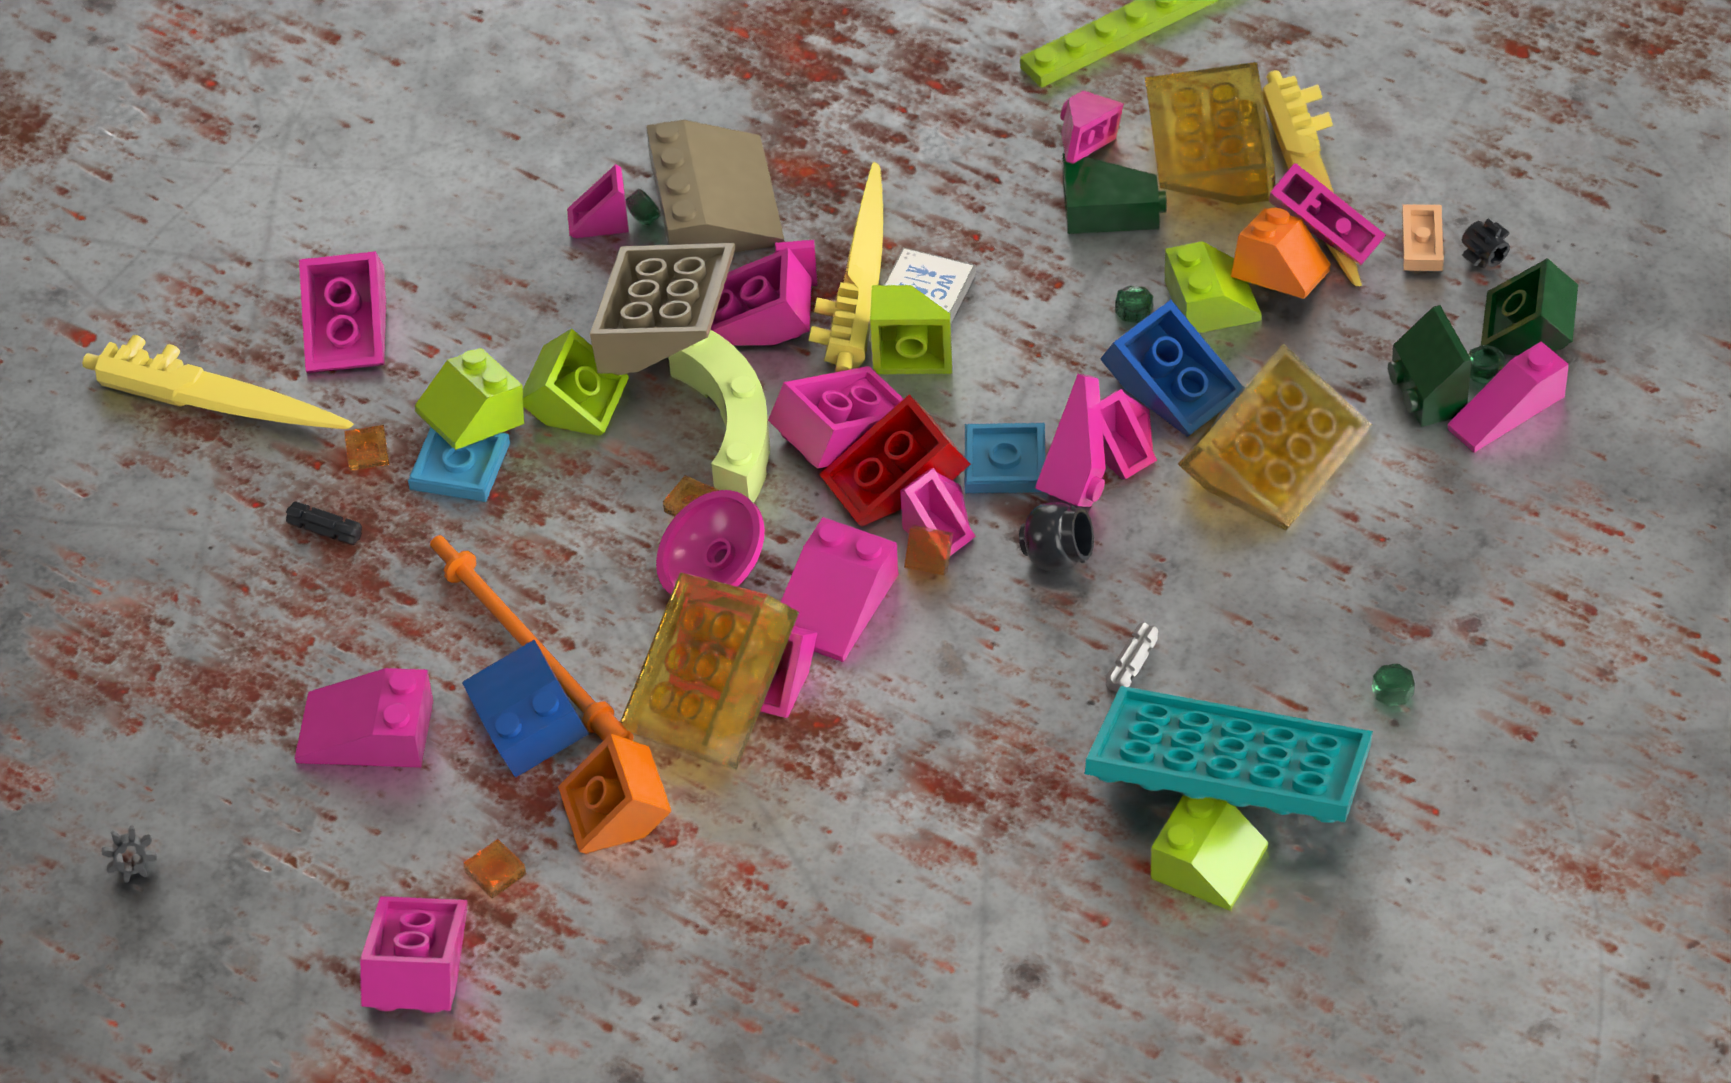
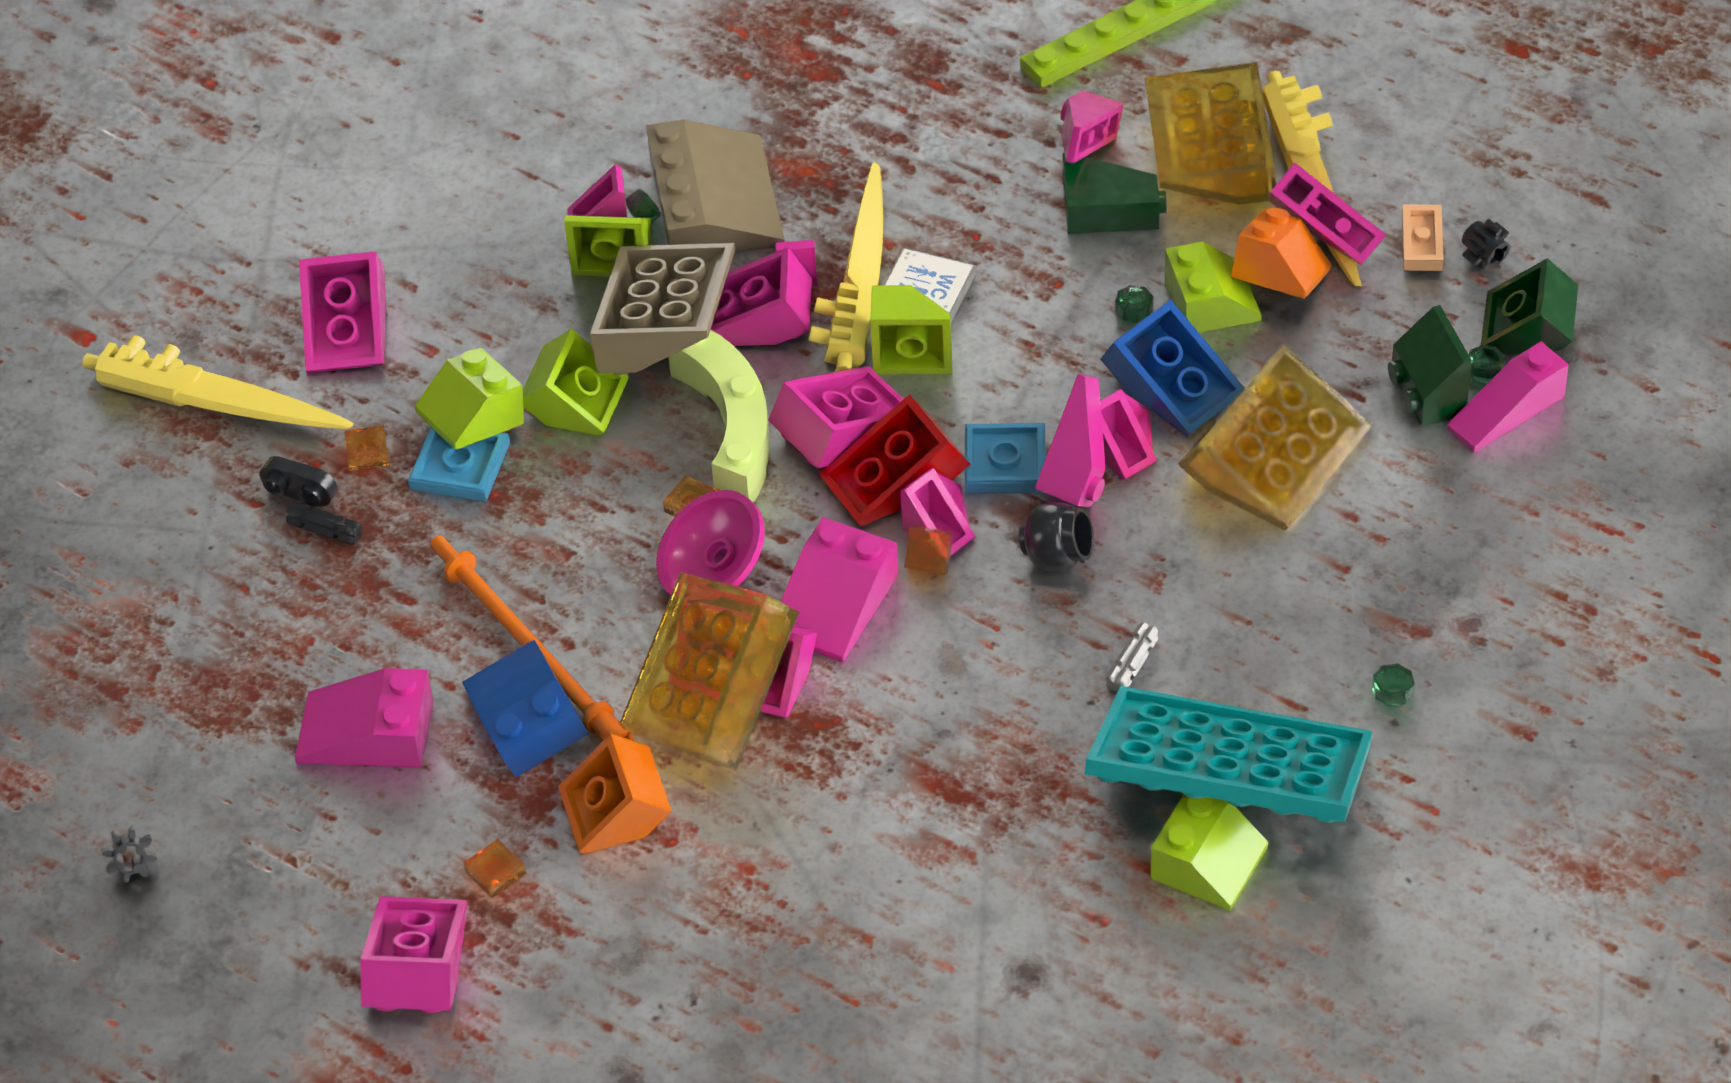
(298, 481): none -> black plate
(596, 241): none -> lime slope

